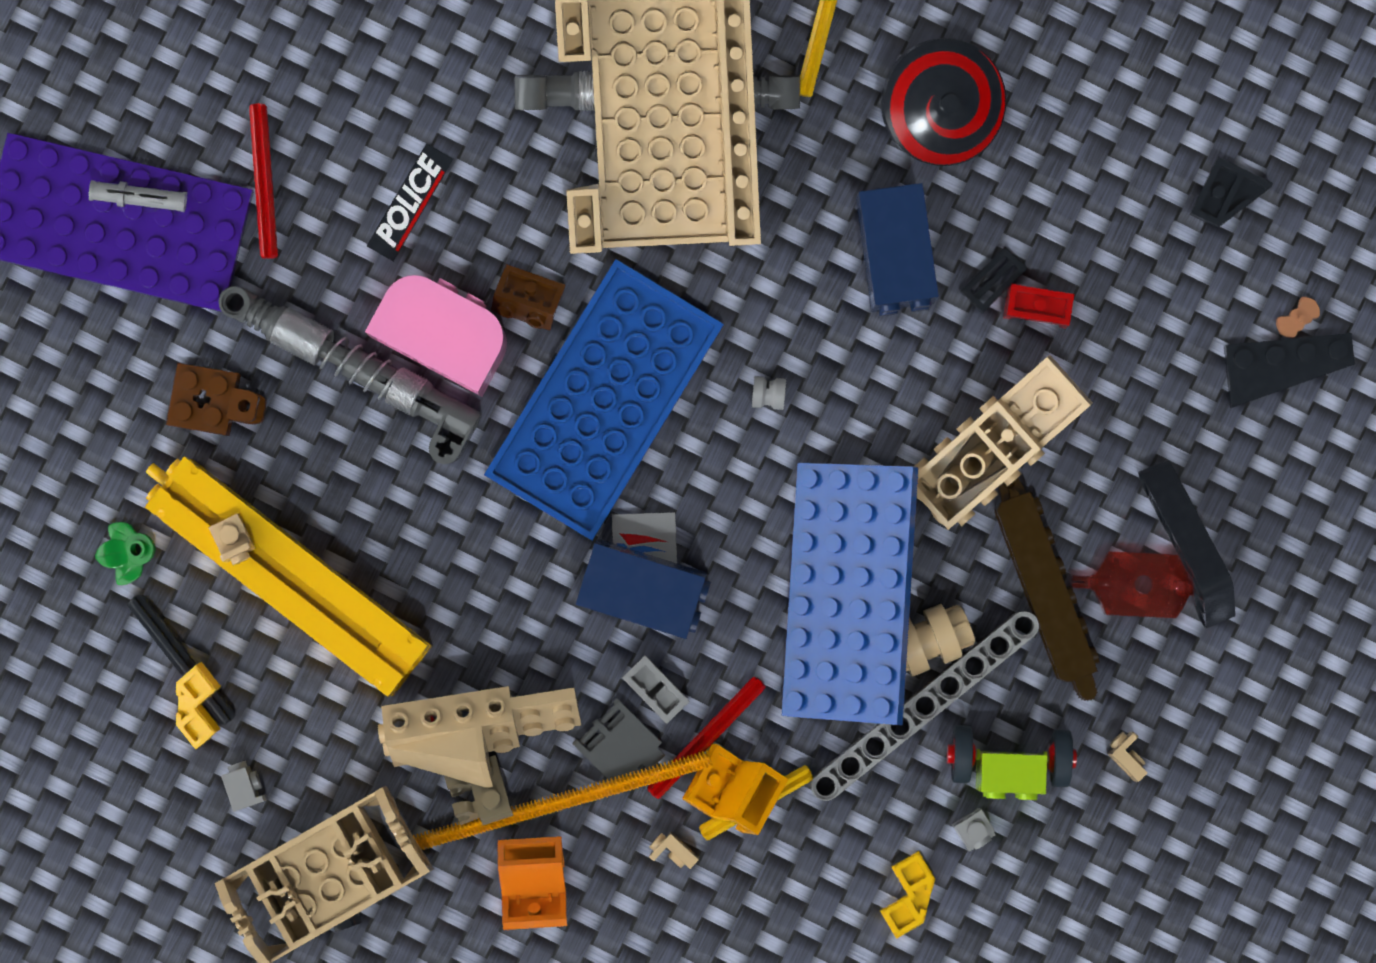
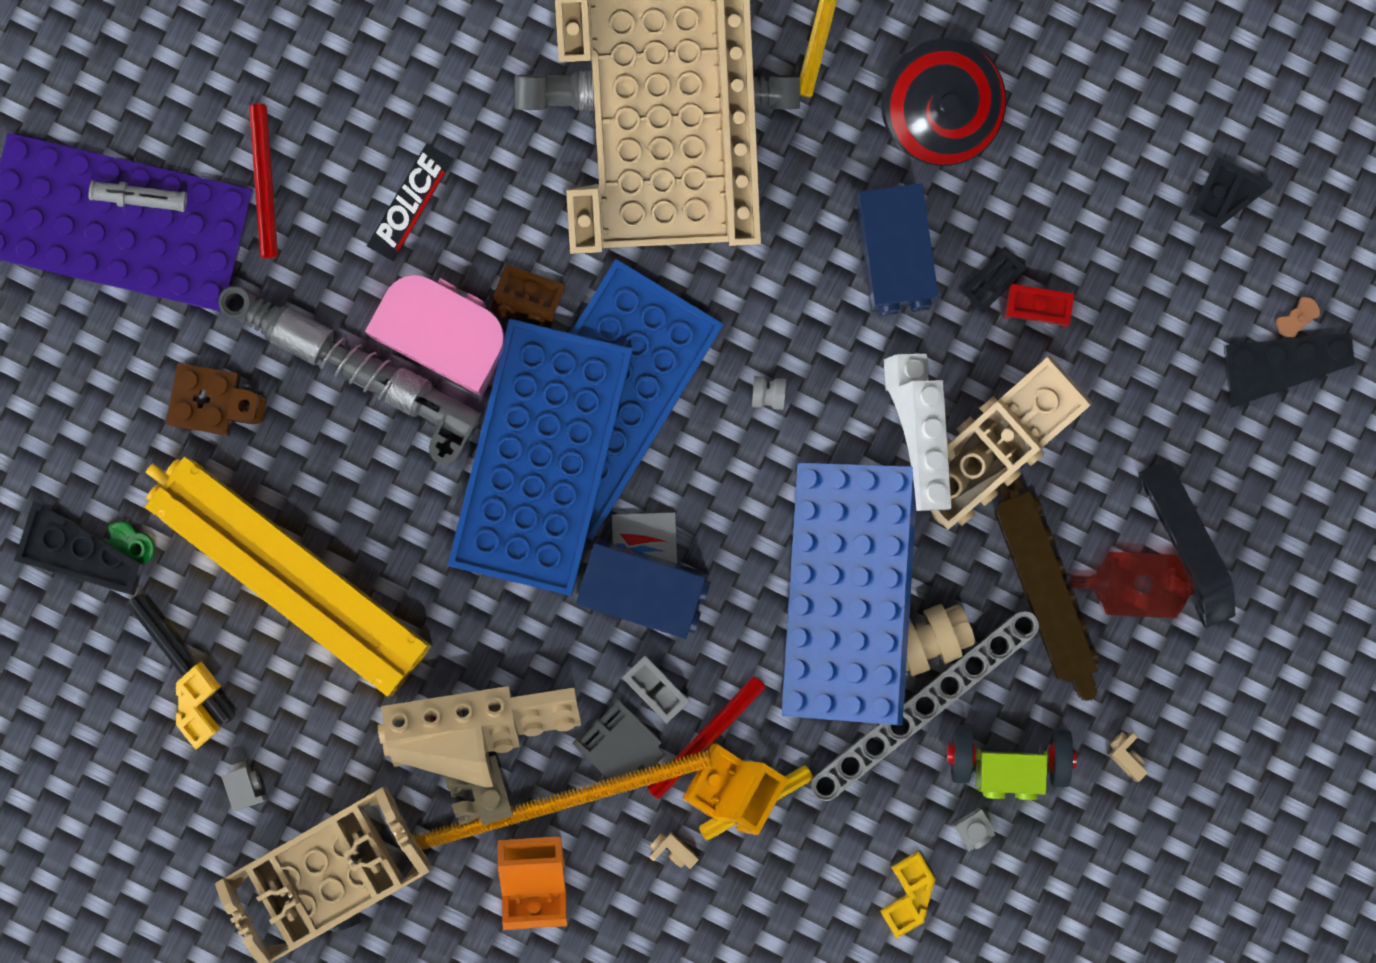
(68, 550): none -> black wing
(232, 539): tan bracket -> none
(540, 457): none -> blue plate
(924, 426): none -> white arch

